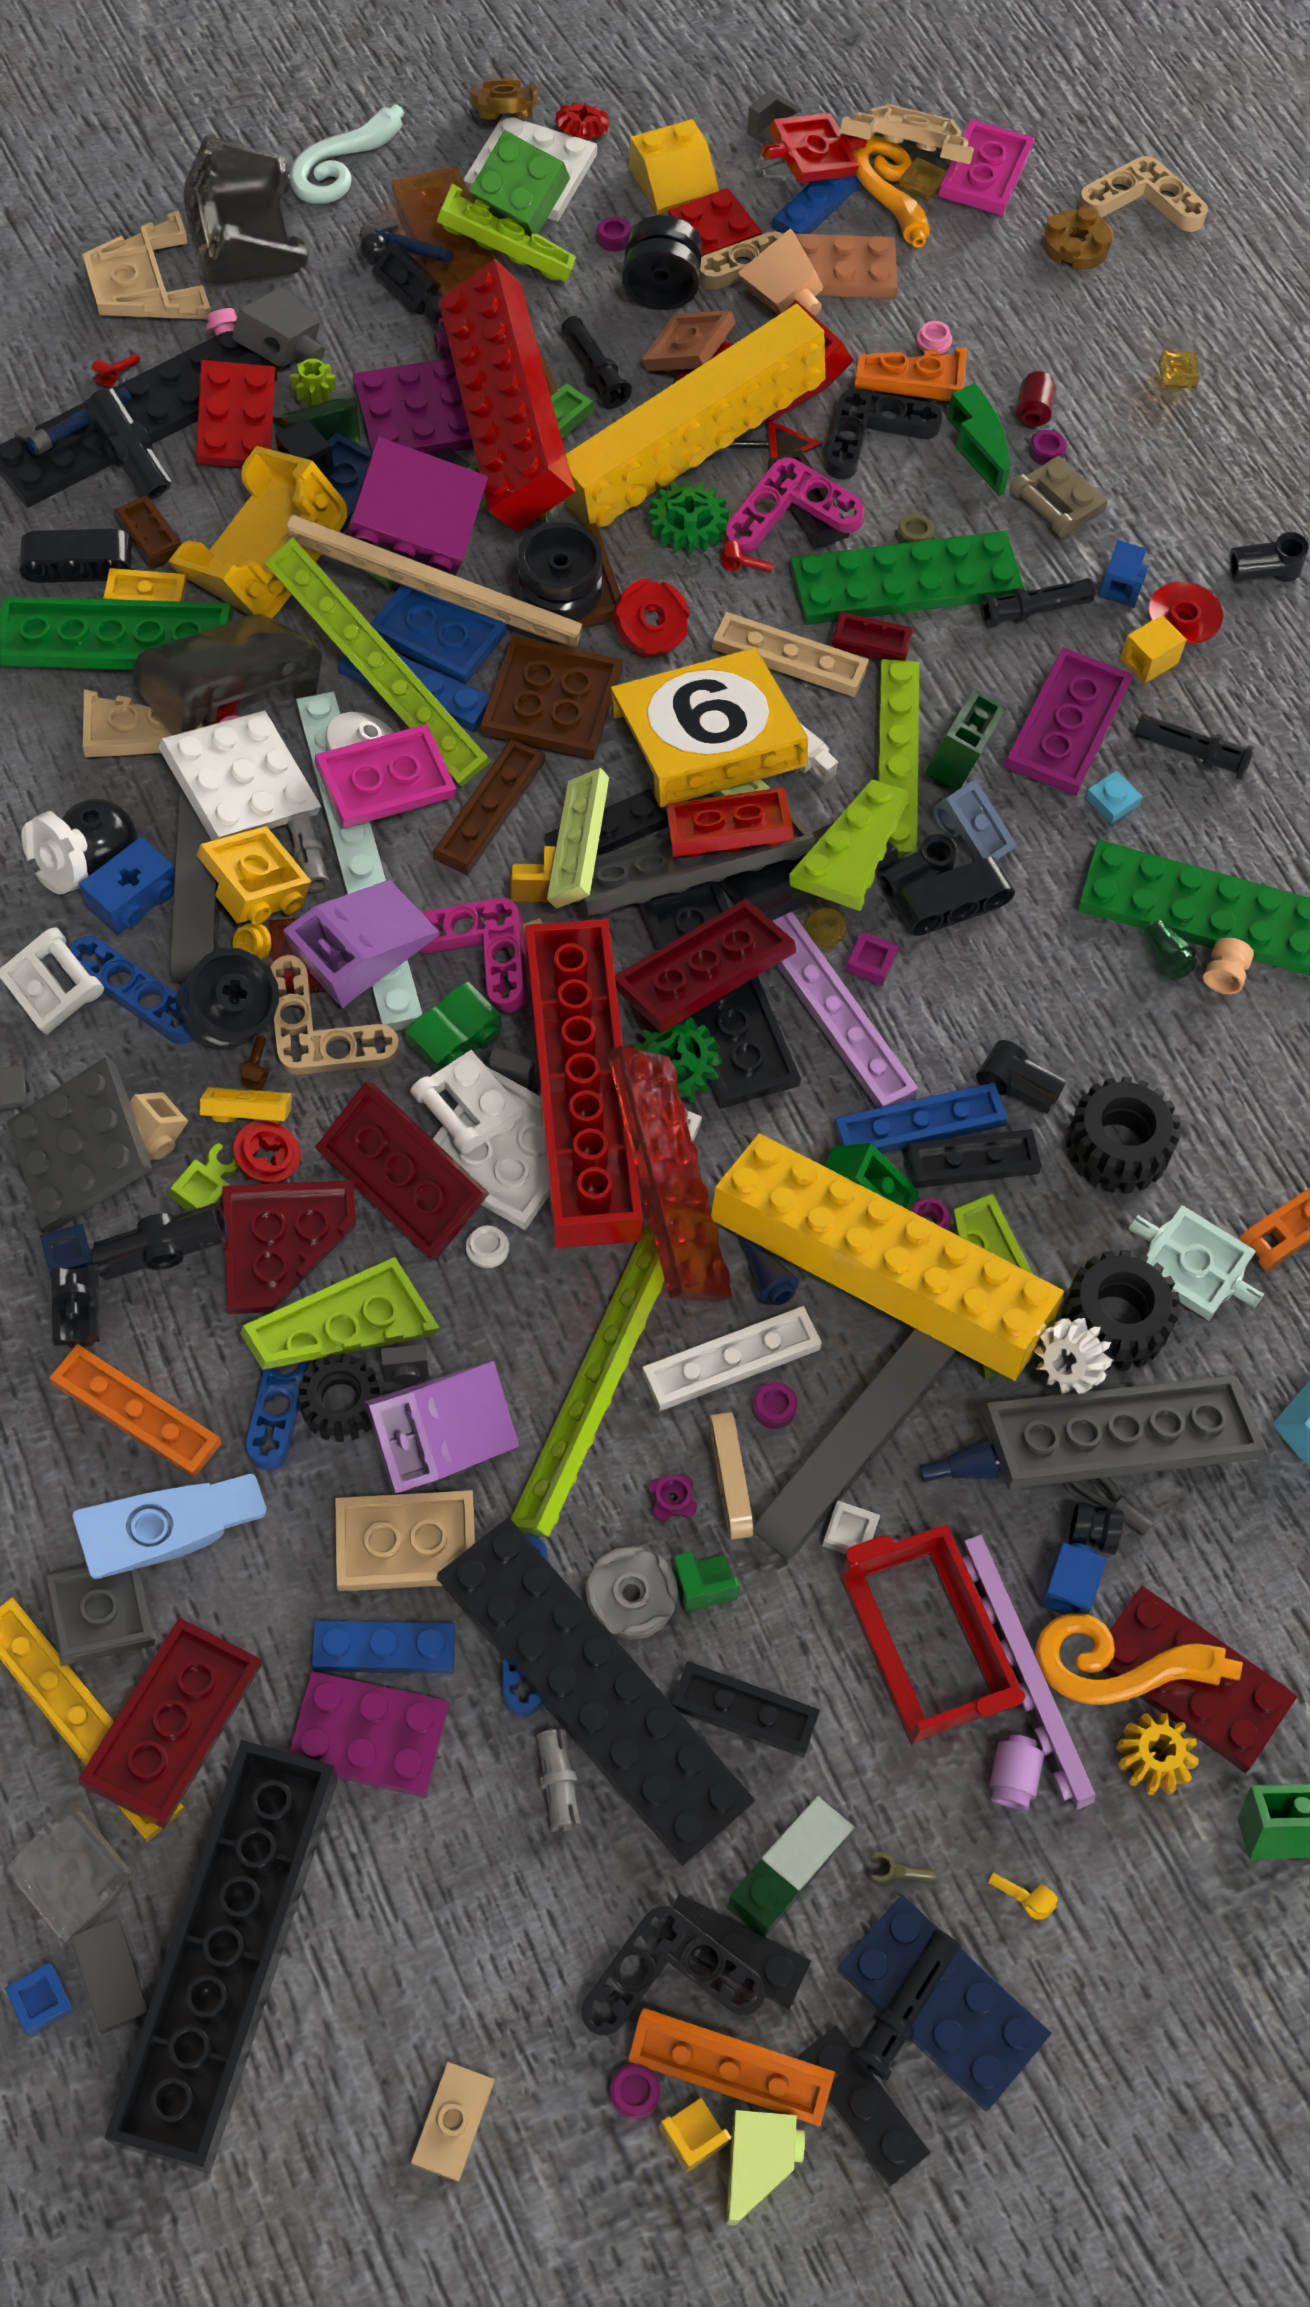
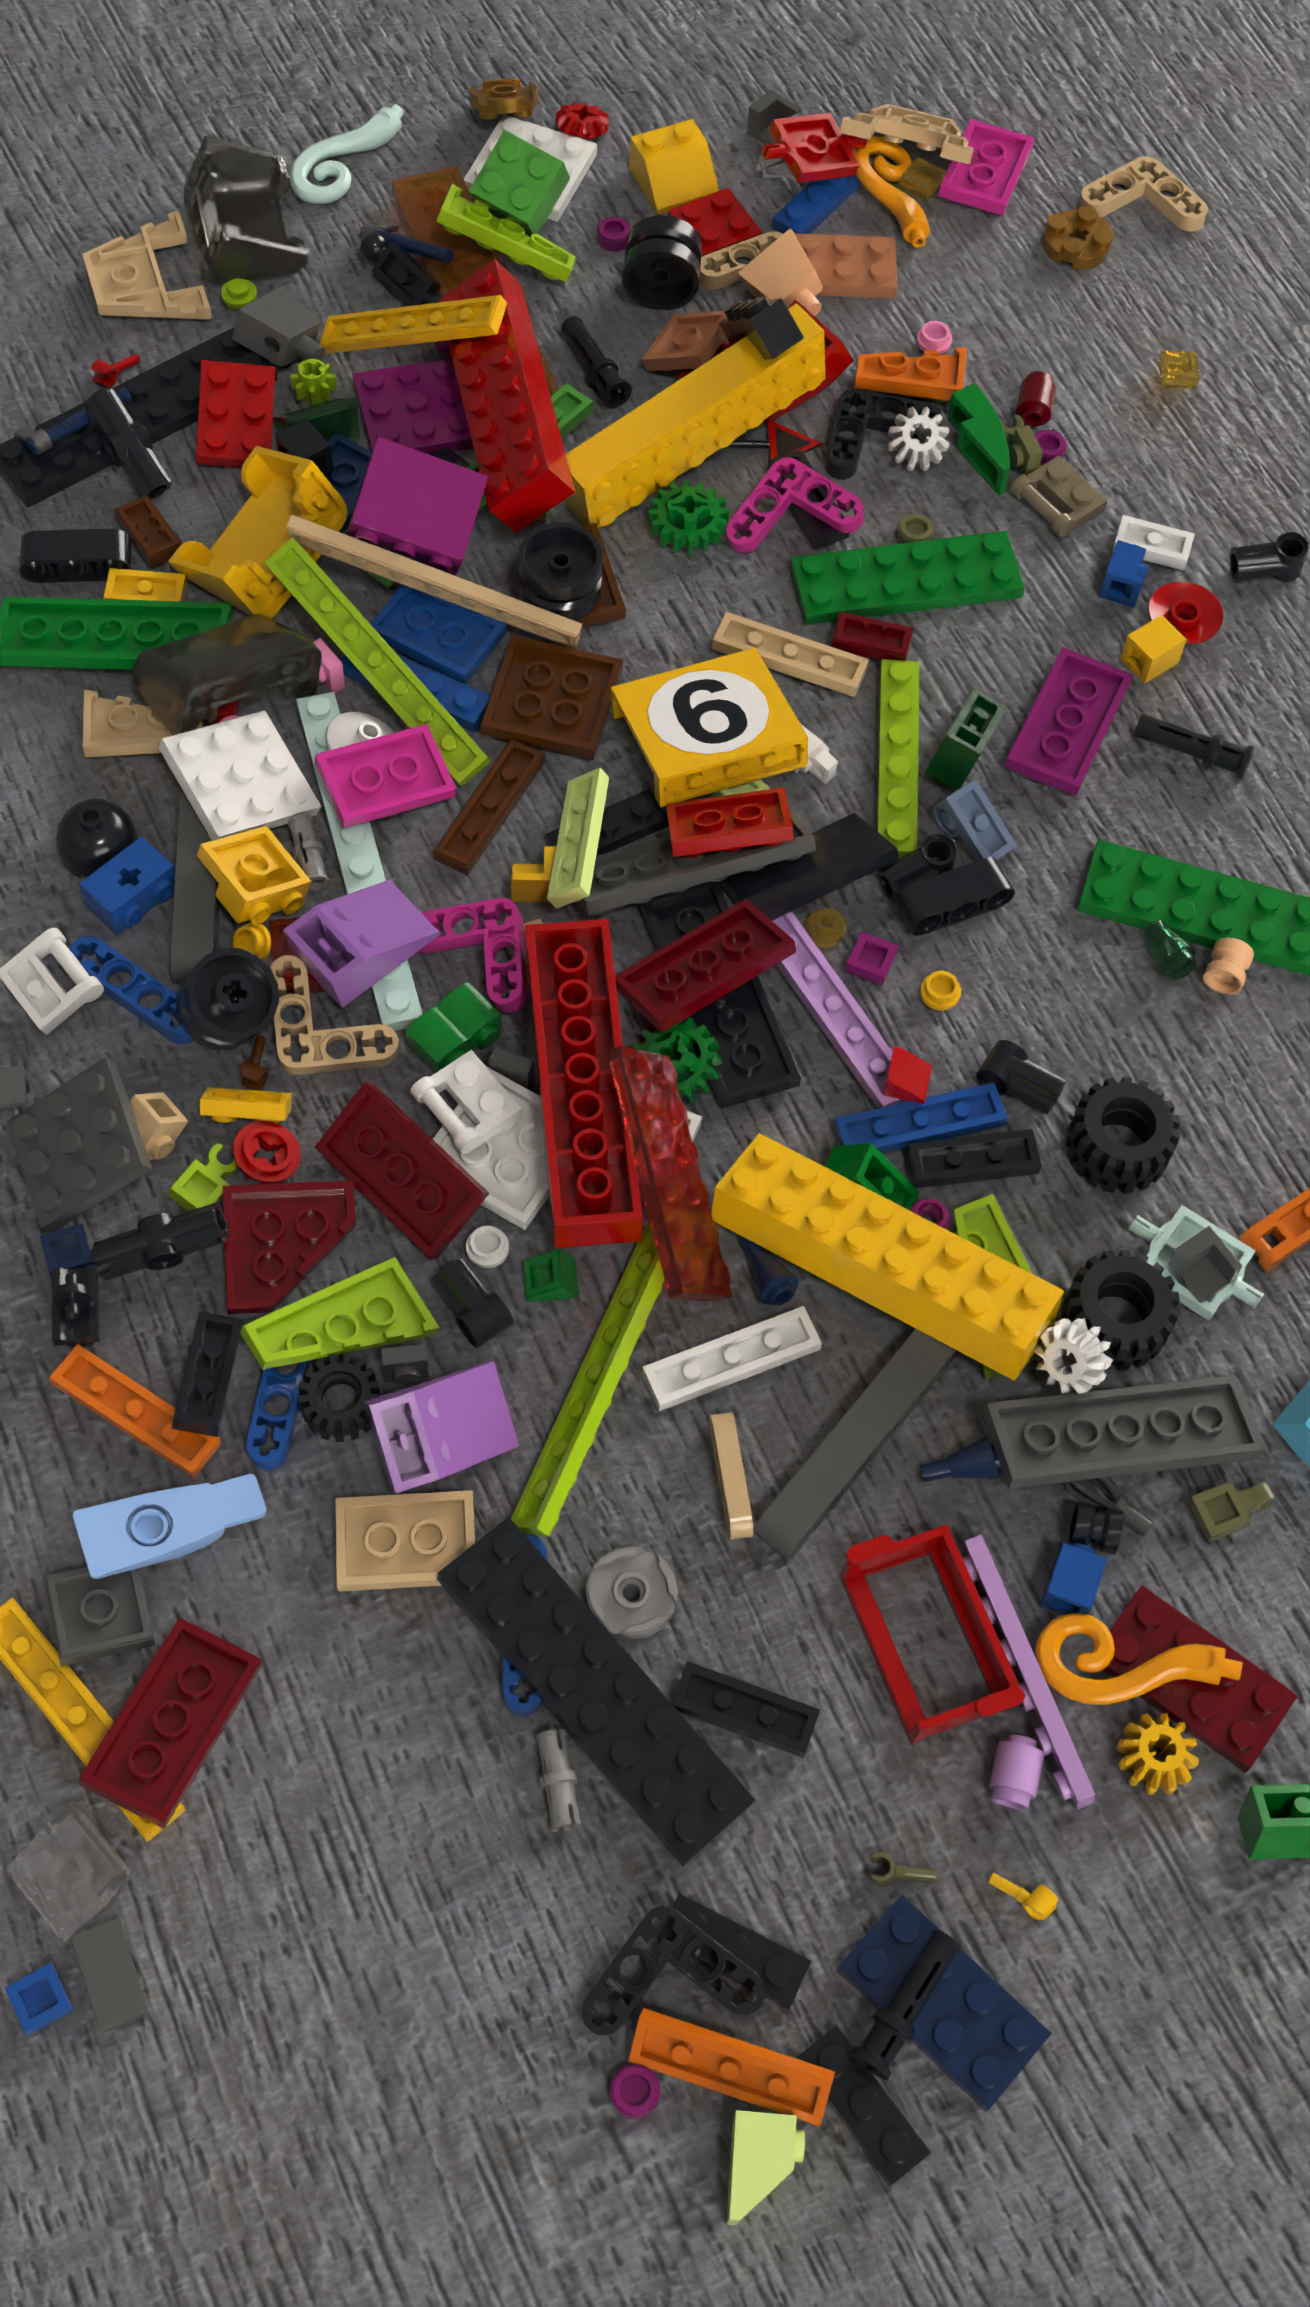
(56, 852): white plate -> none
(207, 1374): none -> black plate
(221, 321): bright pink plate -> none
(223, 1958): black brick -> none
(238, 293): none -> lime plate
(331, 668): none -> bright pink plate
(371, 1732): magenta plate -> none
(383, 1647): blue plate -> none
(413, 324): none -> yellow tile
(453, 2122): tan plate -> none
(477, 1312): none -> black piece
(550, 1276): none -> green slope
(633, 628): red plate -> none
(679, 1486): magenta plate -> none
(693, 2135): yellow panel -> none
(703, 1581): green panel -> none
(734, 559): red hand -> none
(764, 323): none -> black arch
(774, 1405): magenta tile -> none
(789, 1867): slope -> none
(847, 854): lime wing -> none
(849, 1527): white tile -> none
(907, 1076): none -> red slope
(925, 429): none -> white gear
(940, 990): none -> yellow plate
(1020, 603): black pin -> none
(1024, 448): none -> olive plate
(1113, 797): medium azure plate -> none
(1162, 543): none -> white plate
(1205, 1264): none -> dark grey panel
(1226, 1510): none -> olive plate

